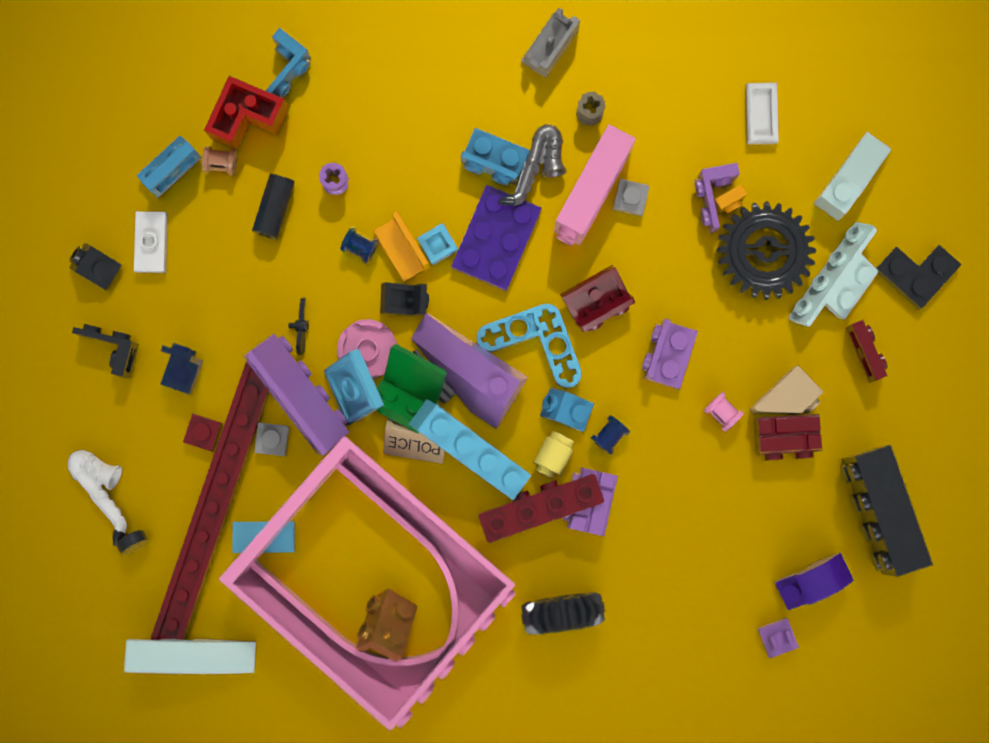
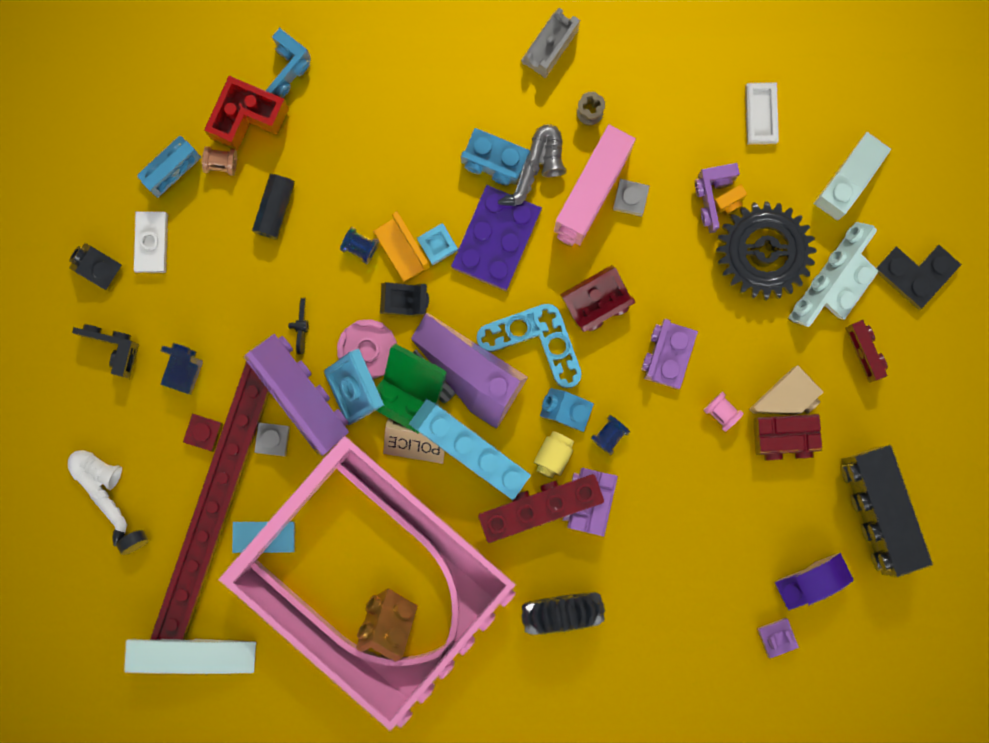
(338, 171): medium lavender bush -> none

